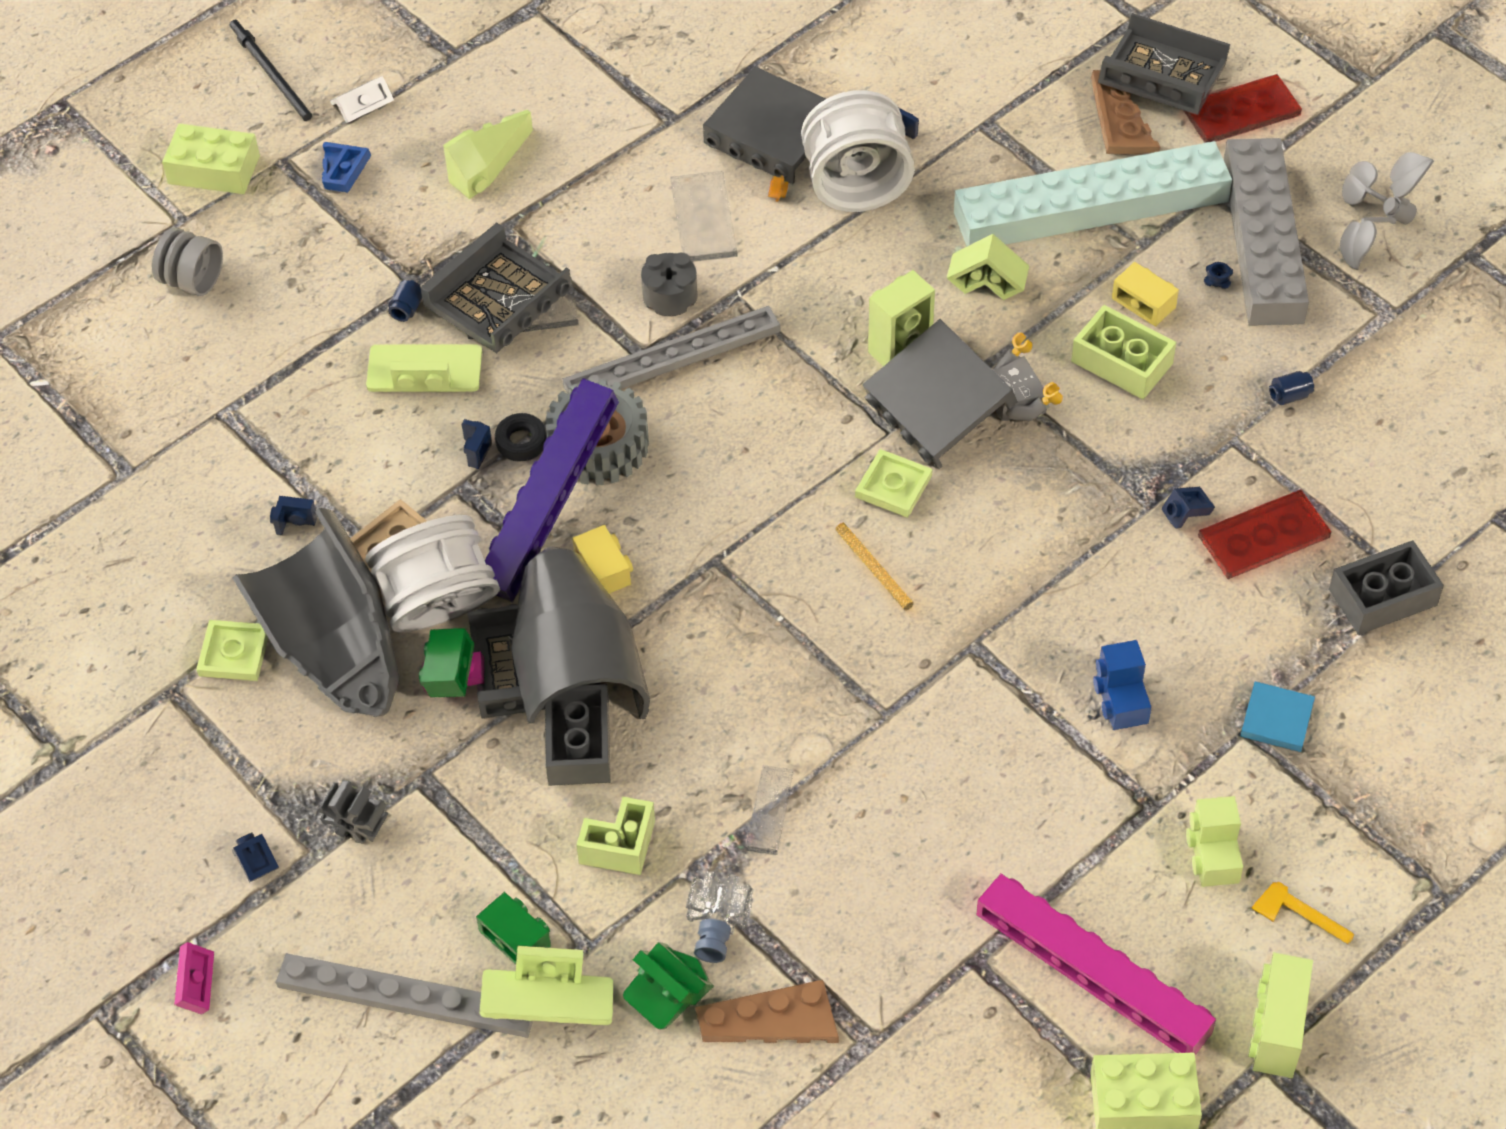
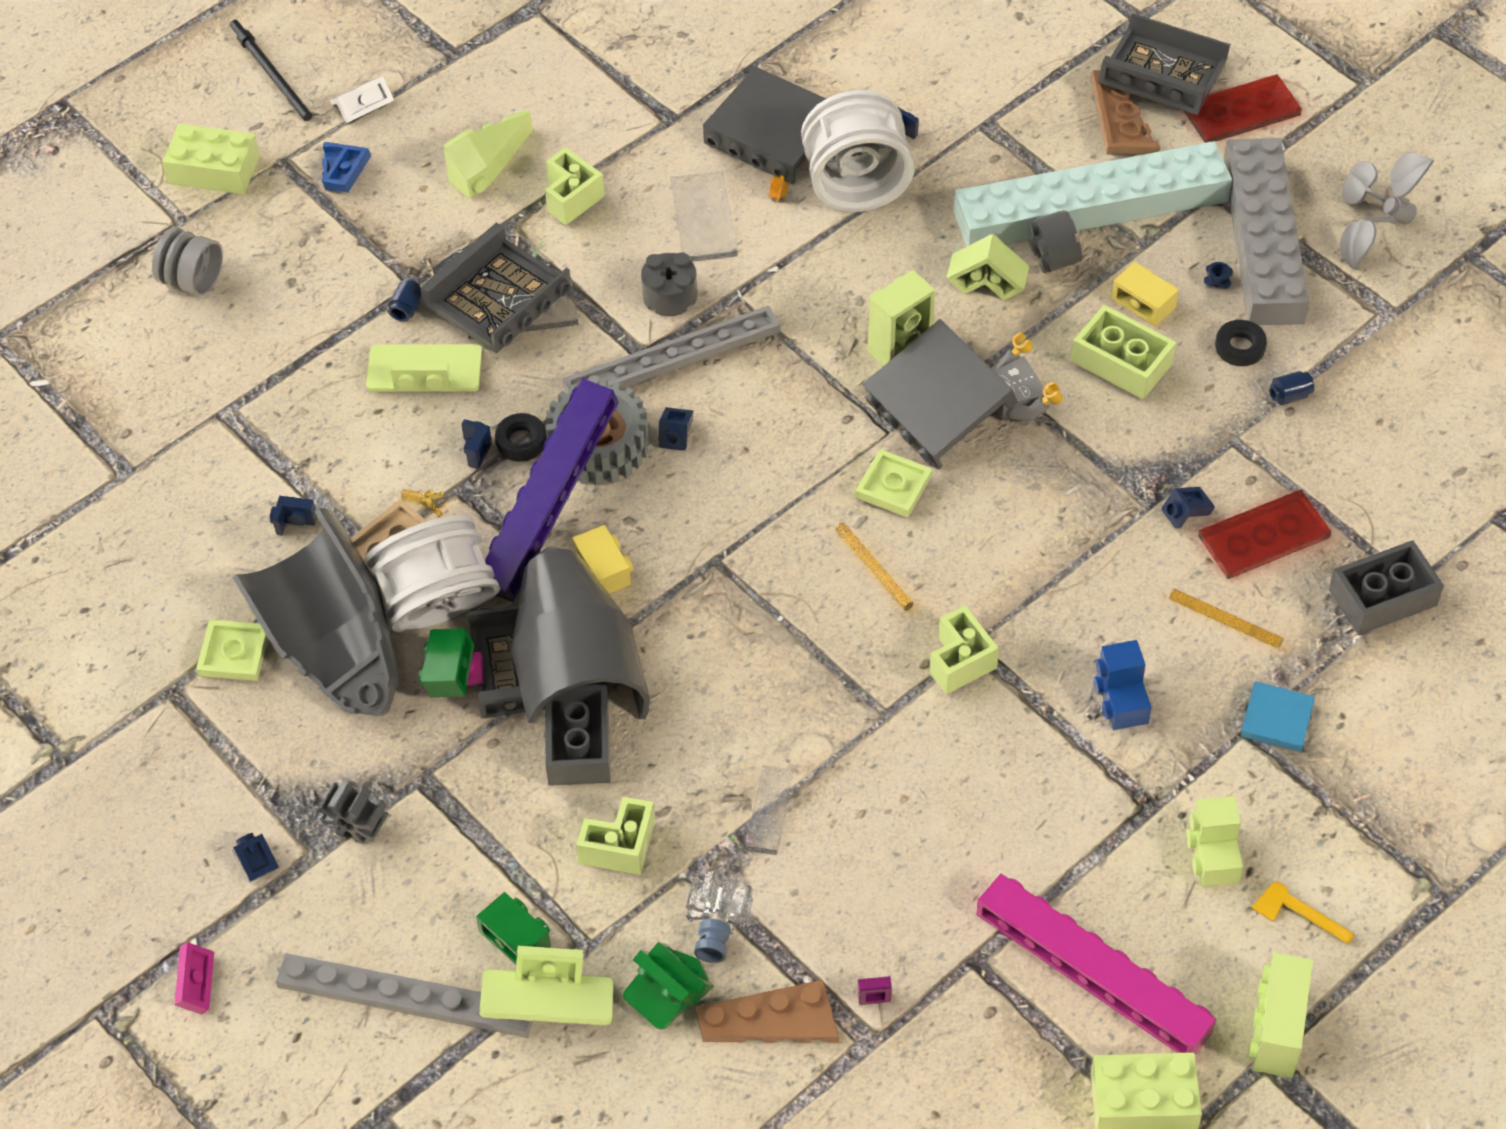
(425, 498): none -> clear yellow bar
(572, 186): none -> yellowish green brick
(674, 428): none -> dark blue bracket
(874, 990): none -> magenta tile
(966, 651): none -> yellowish green brick
(1055, 241): none -> dark grey brick
(1226, 618): none -> clear yellow bar
(1237, 356): none -> black tyre

